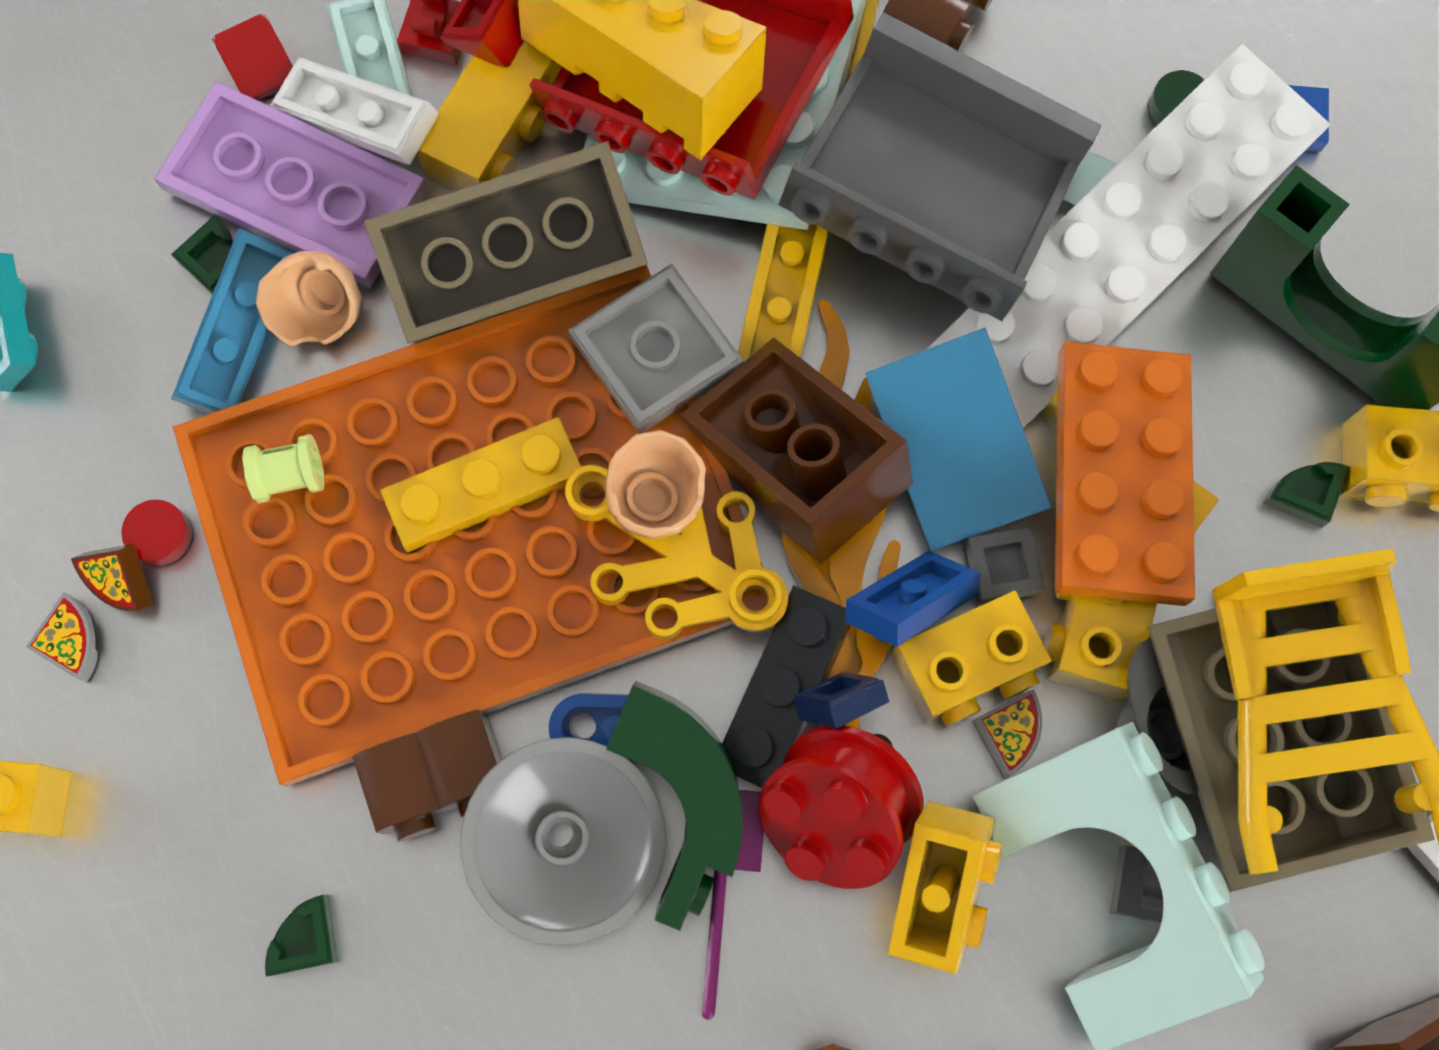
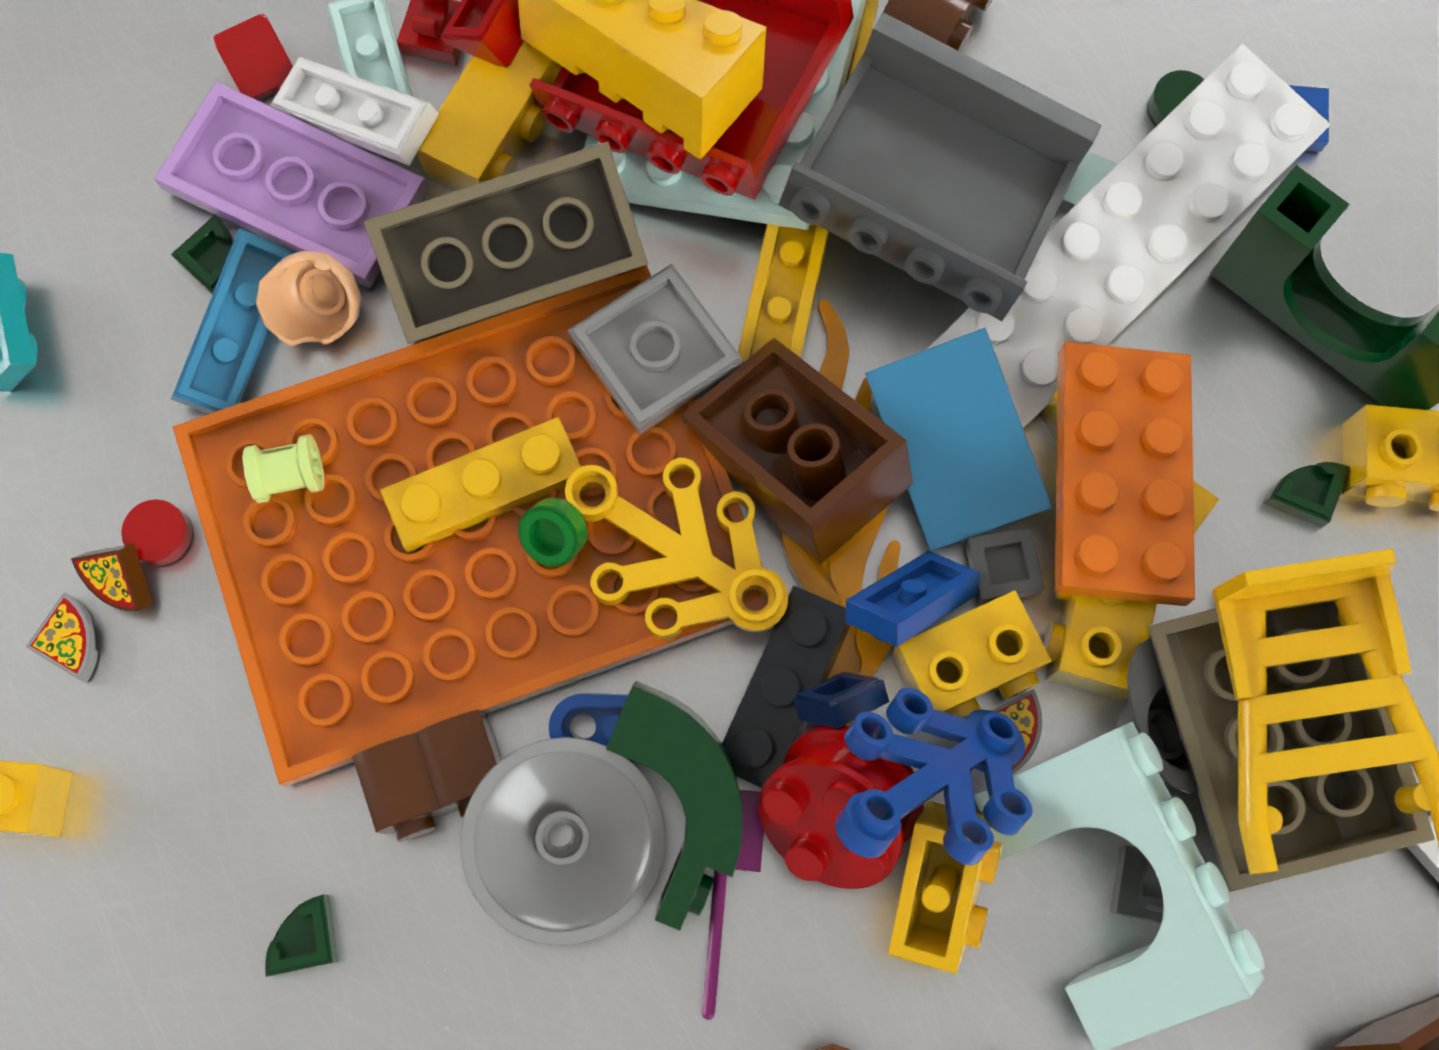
(552, 532): none -> green tile
(655, 484): light nougat hair -> none
(985, 743): none -> blue plant

